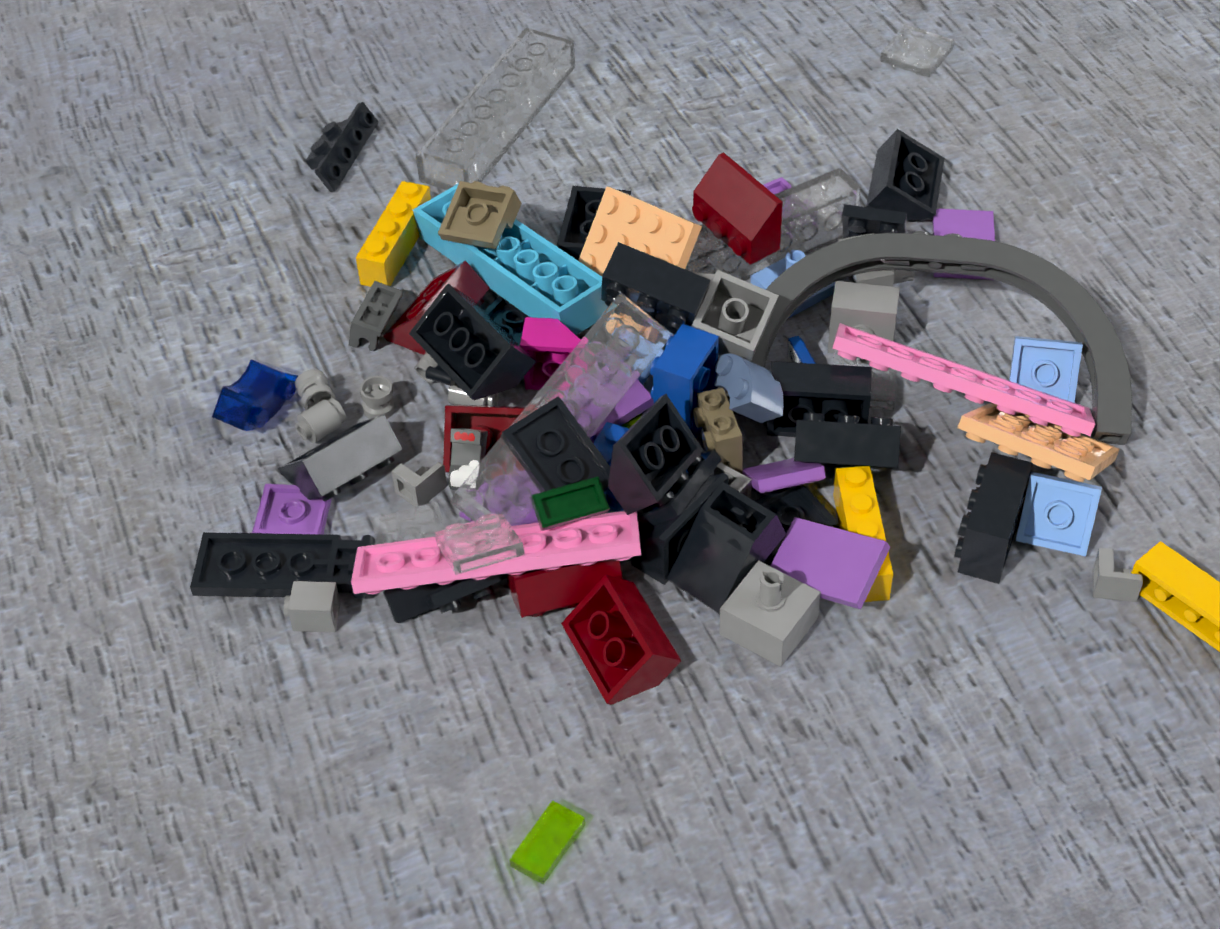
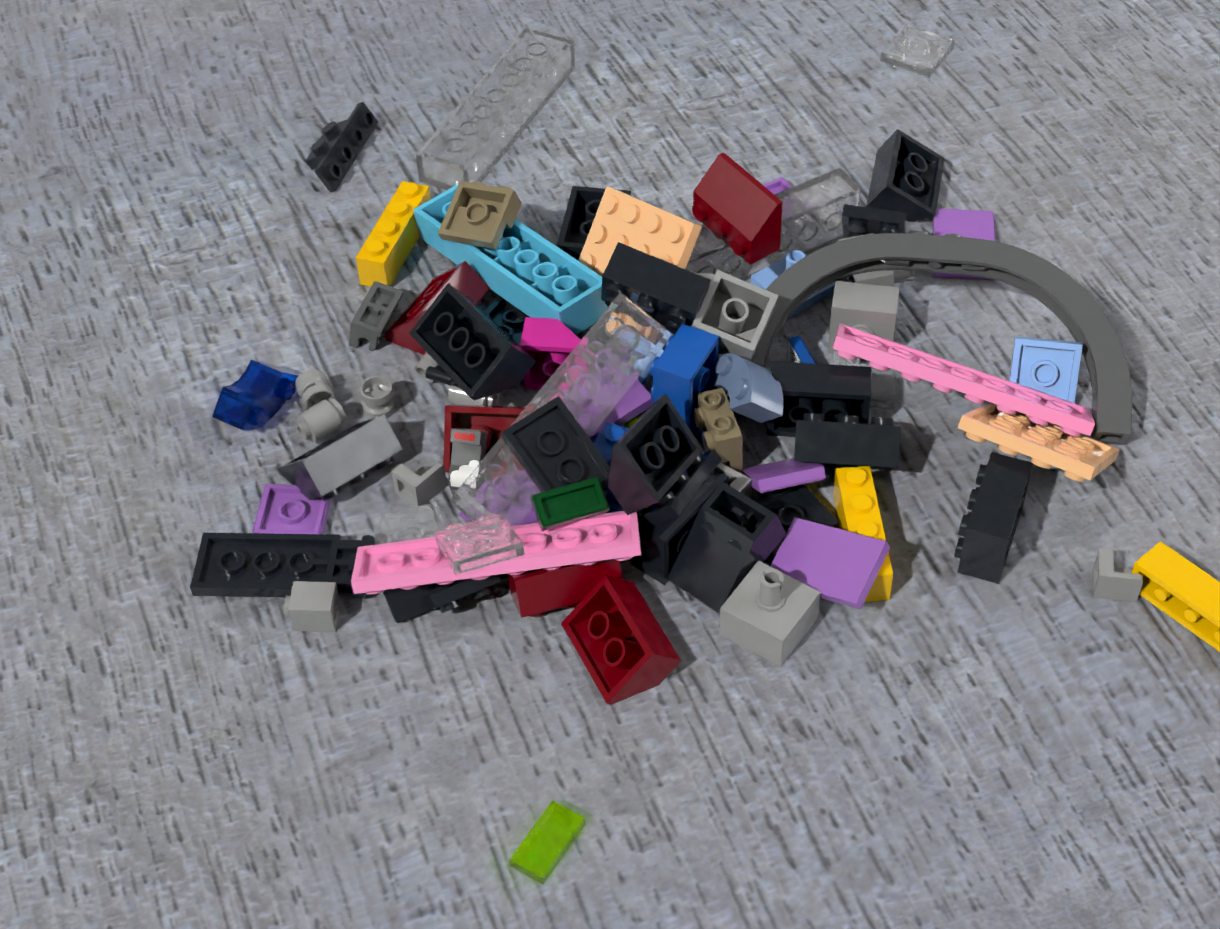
(1058, 513): light blue tile -> none

